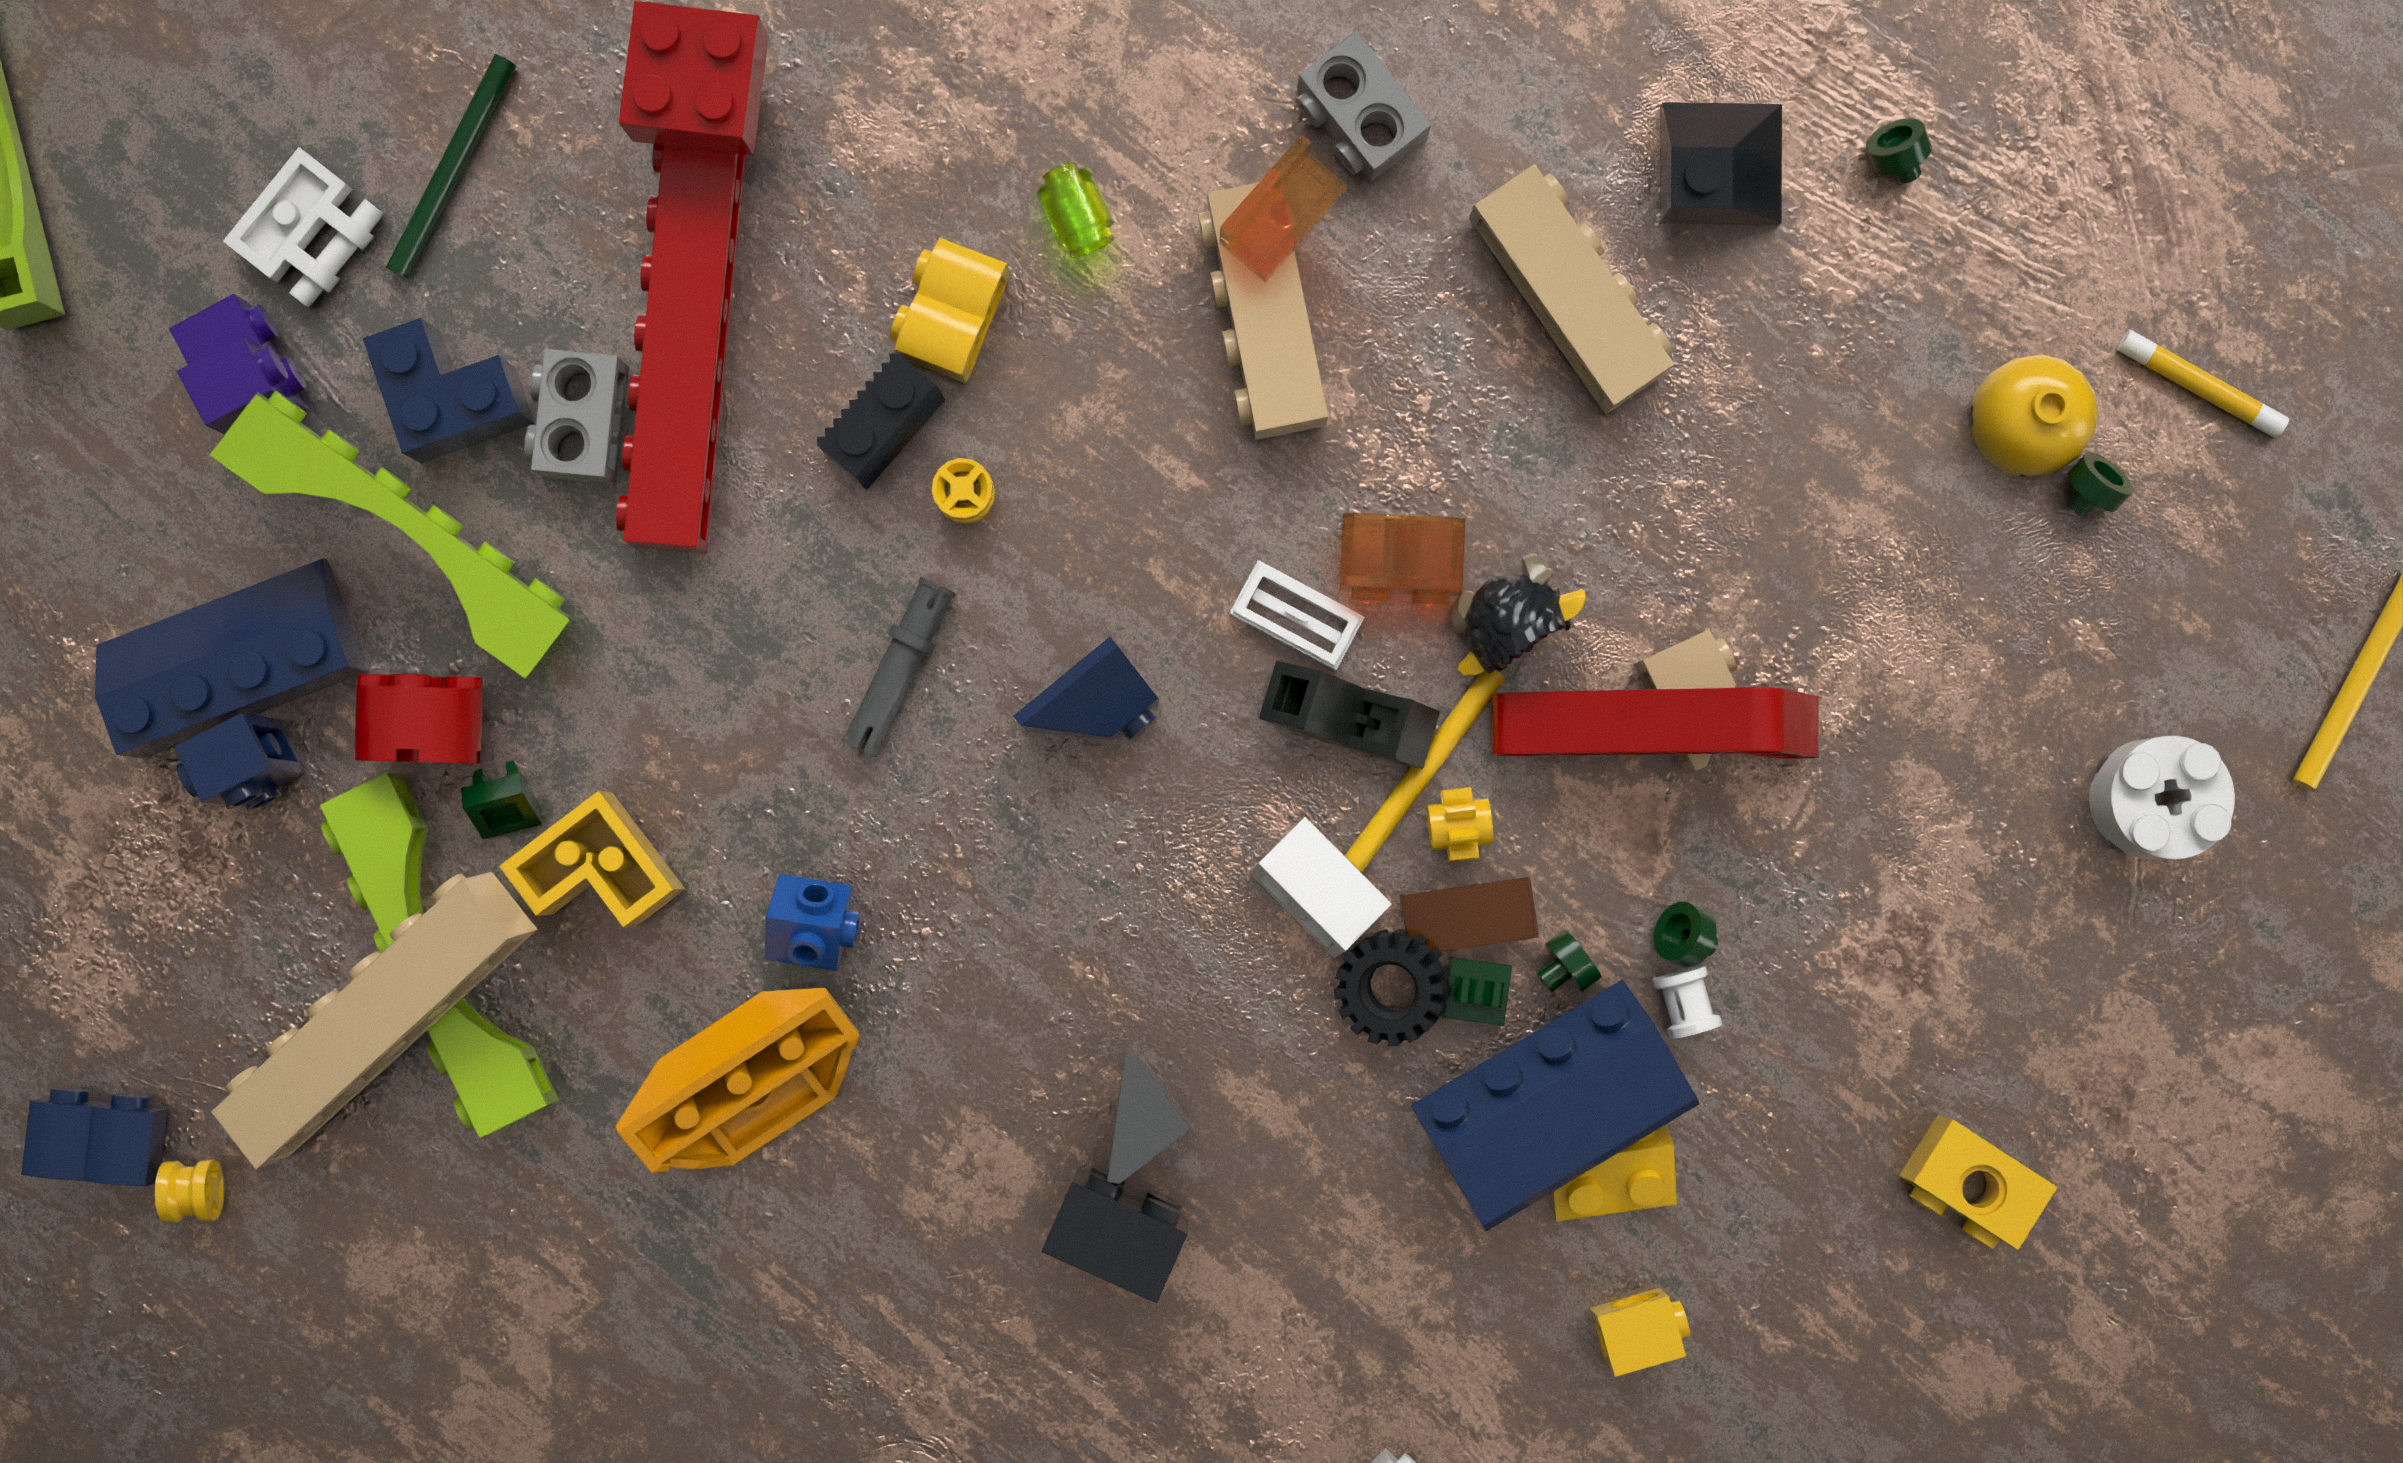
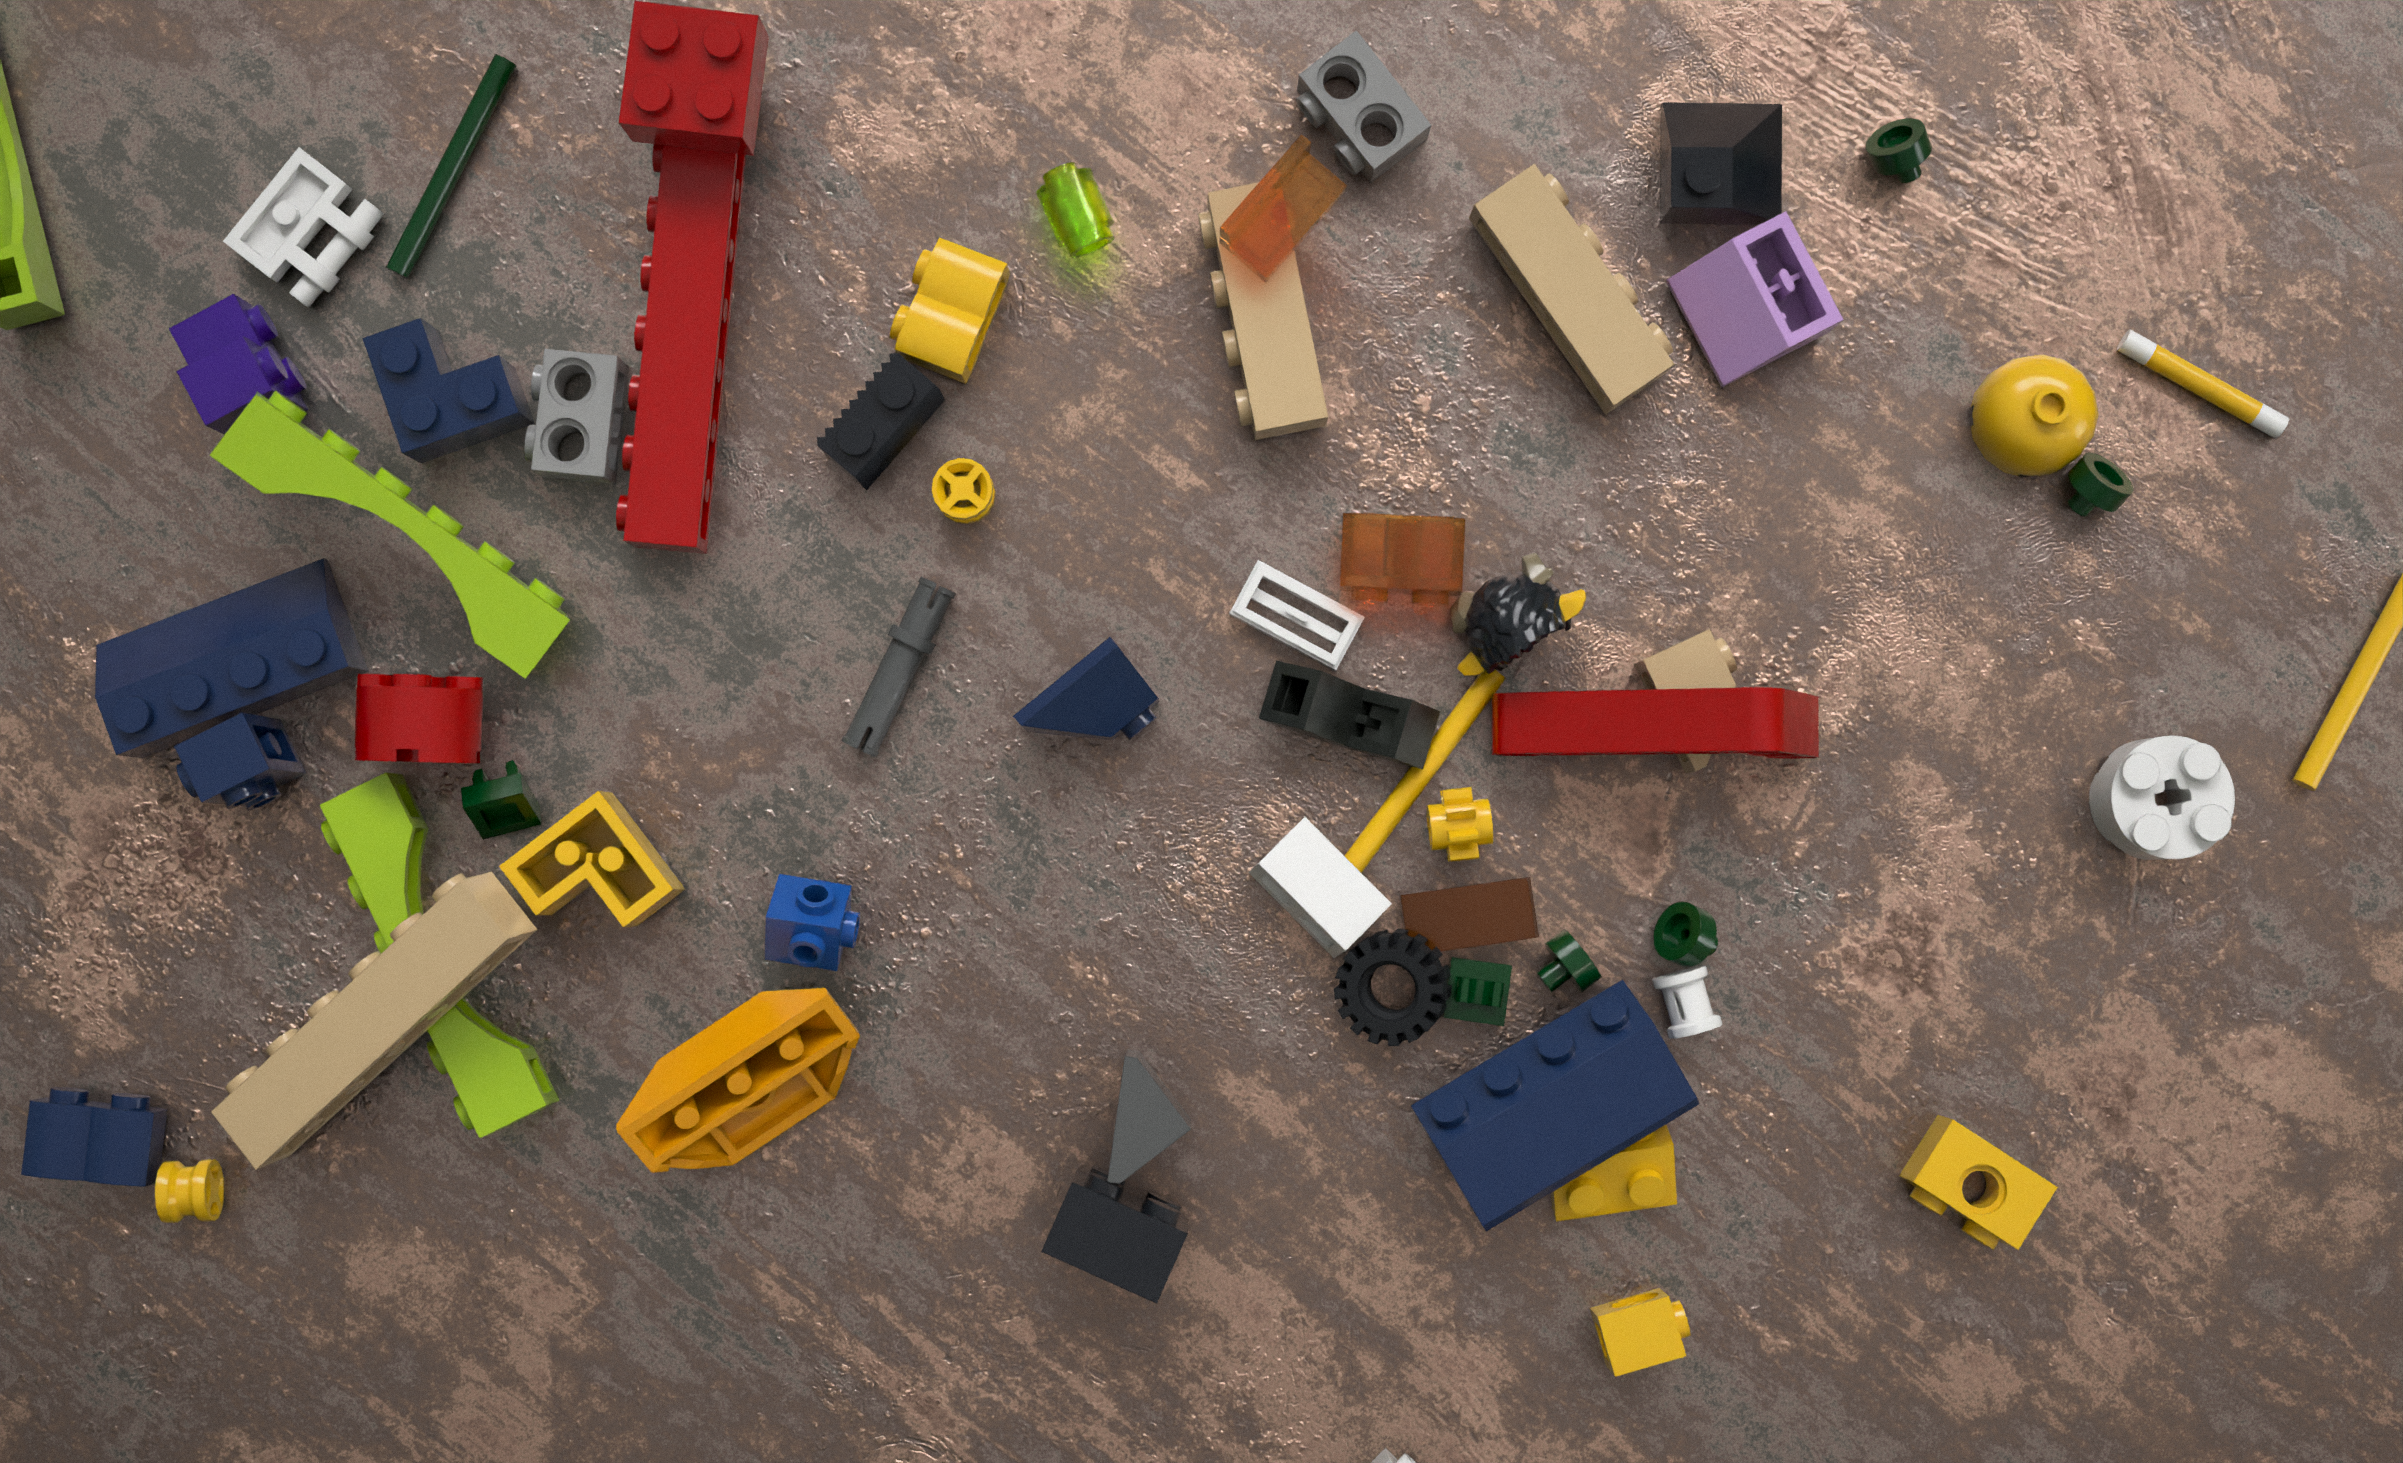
(1754, 299): none -> lavender slope

